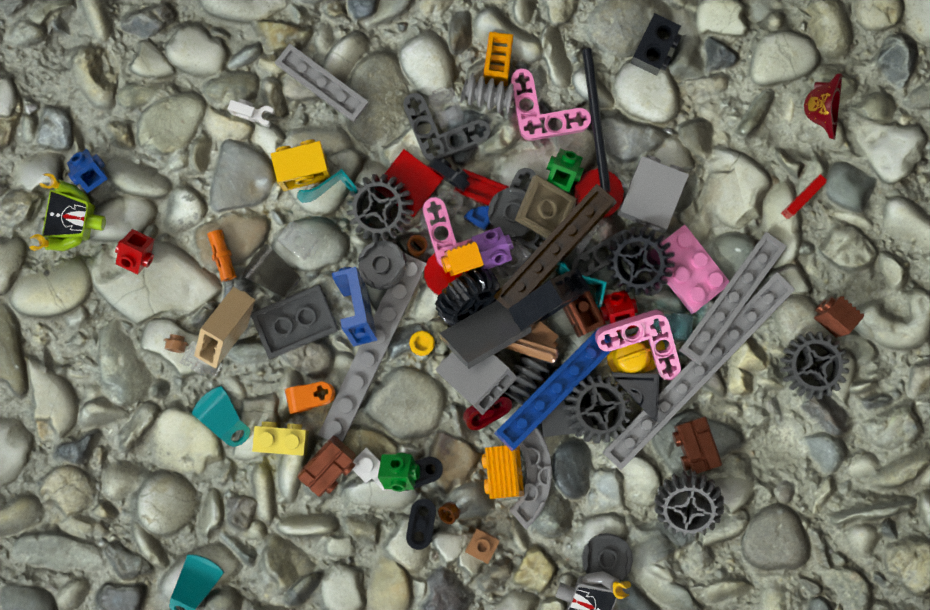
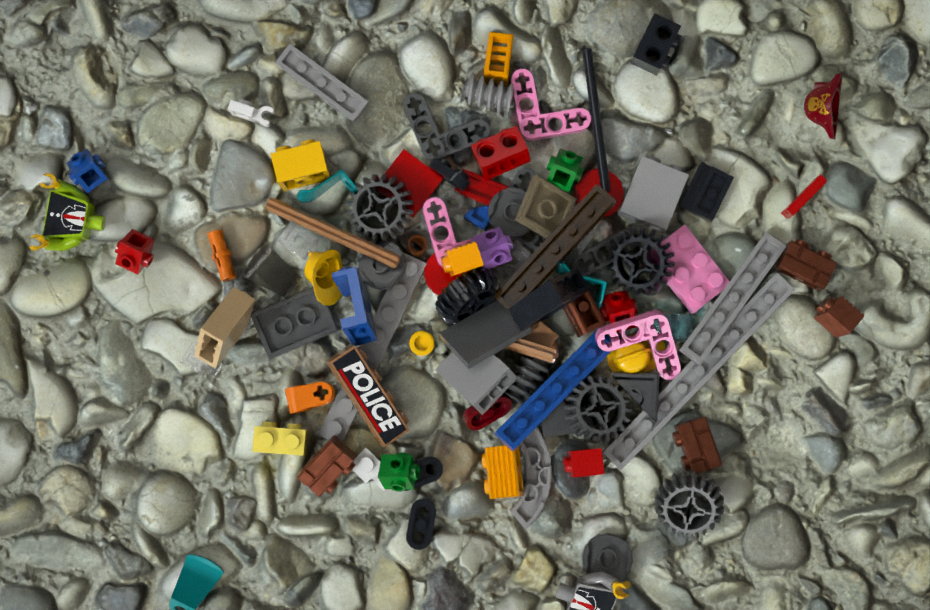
(175, 343): medium nougat plate -> none
(220, 416): teal piece -> none
(319, 273): none -> yellow piece
(333, 232): none -> medium nougat axle
(367, 394): none -> brick
(444, 514): reddish brown hinge -> none
(445, 96): clear brick -> none
(482, 545): medium nougat brick -> none
(502, 157): none -> red brick
(584, 462): none -> red brick
(706, 191): none -> black plate
(806, 265): none -> copper brick
(833, 356): dark grey gear -> none

